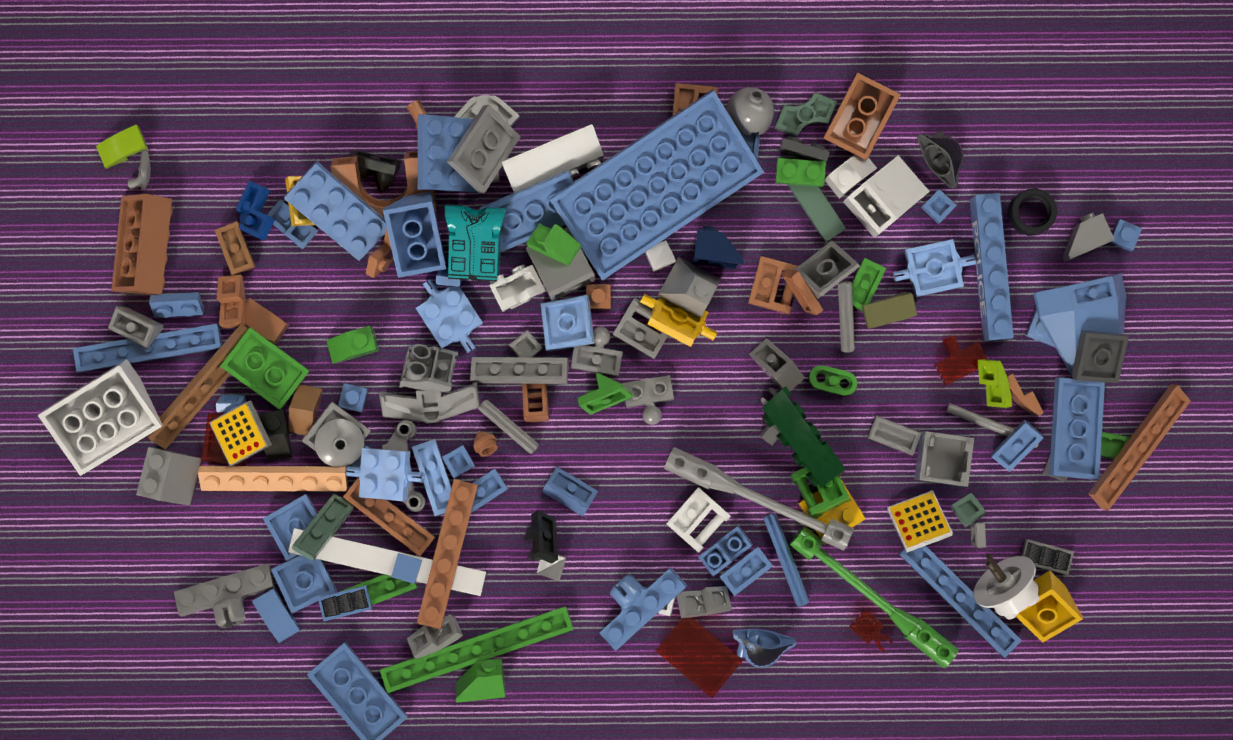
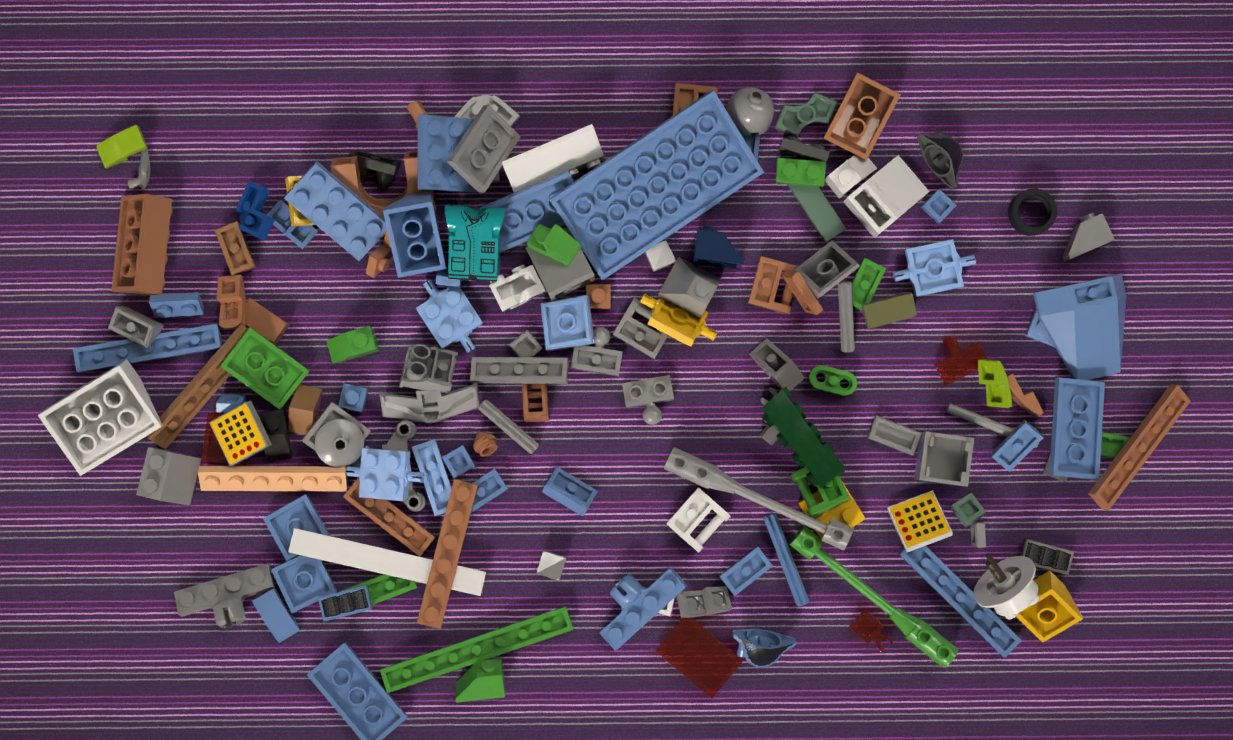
(323, 527): sand green tile -> none
(406, 568): medium blue tile -> none
(429, 640): light grey slope -> none
(544, 538): pearl dark grey tile -> none
(607, 395): bright green slope -> none
(725, 550): medium blue slope -> none
(991, 267): medium blue brick -> none
(1099, 356): dark grey plate -> none
(1125, 235): medium blue plate -> none

